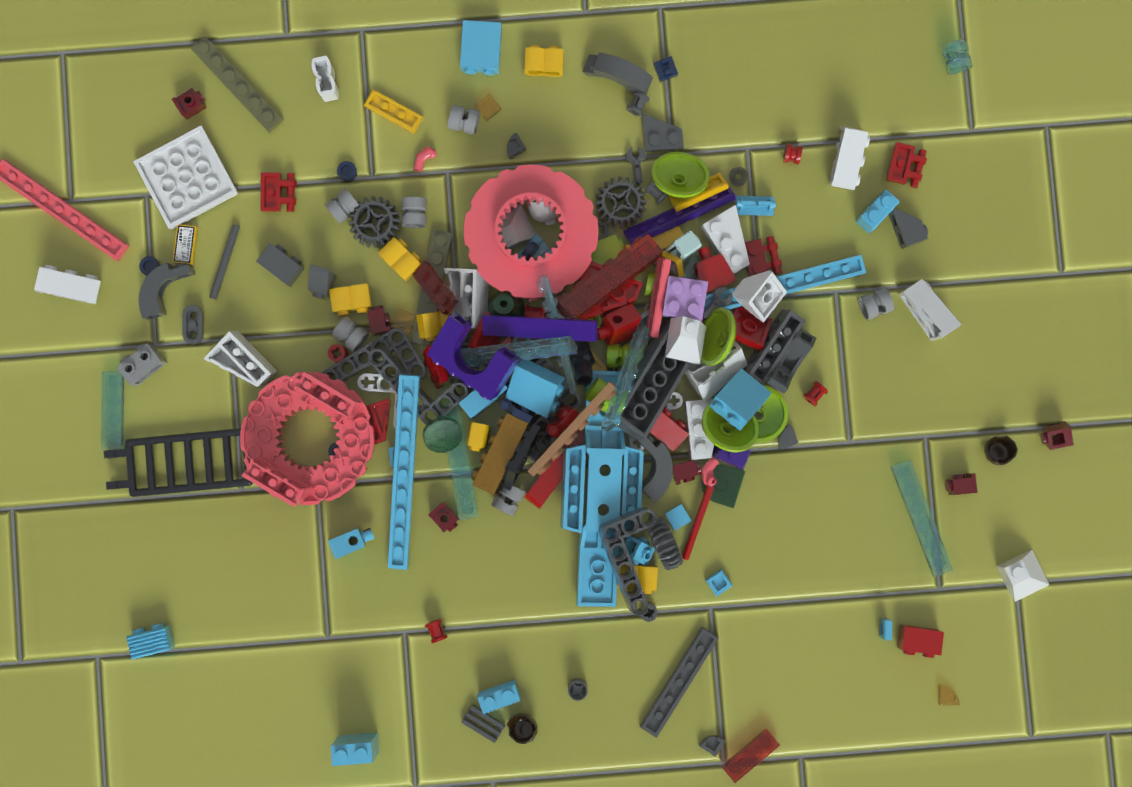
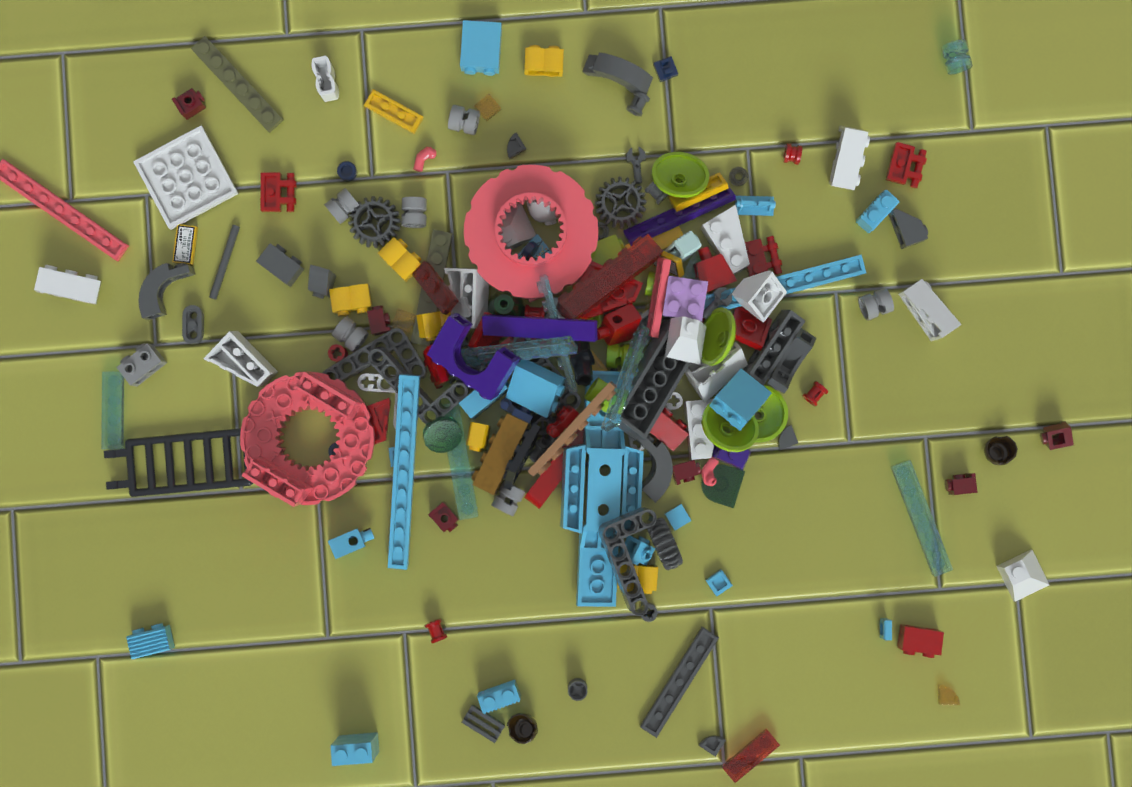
(148, 264): dark blue tile -> none
(661, 135): dark grey wing -> none
(697, 522): red bar -> none

